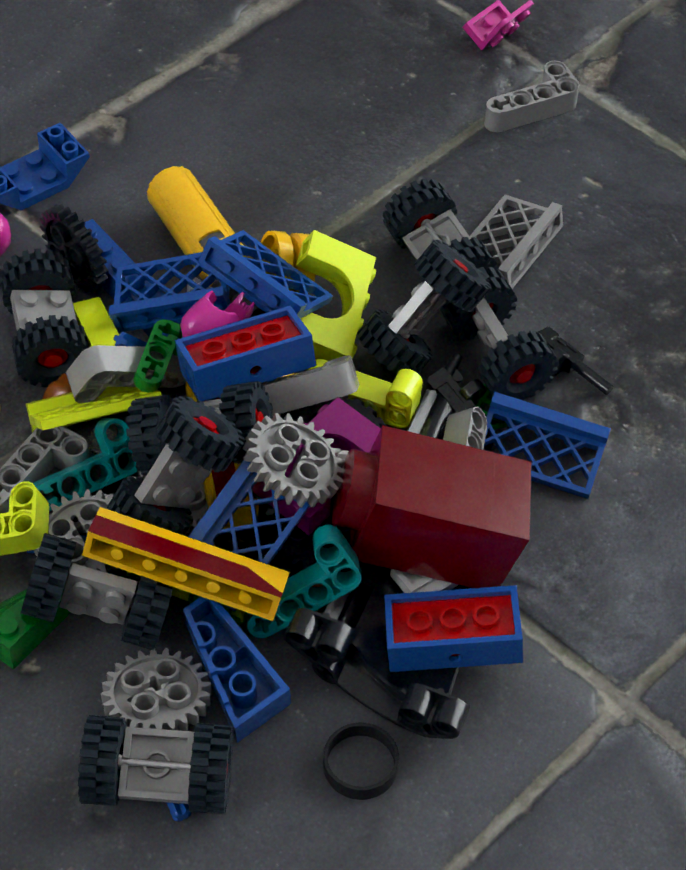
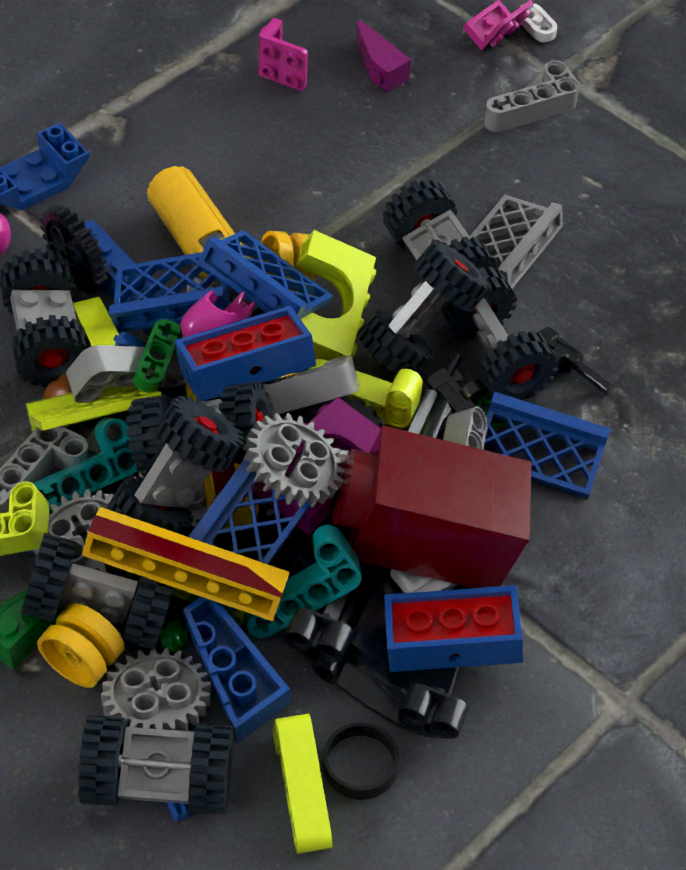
(81, 645): none -> yellow wheel
(174, 636): none -> green plate
(280, 59): none -> dark pink bracket
(303, 783): none -> neon yellow beam
(382, 60): none -> magenta slope
(540, 24): none -> white plate

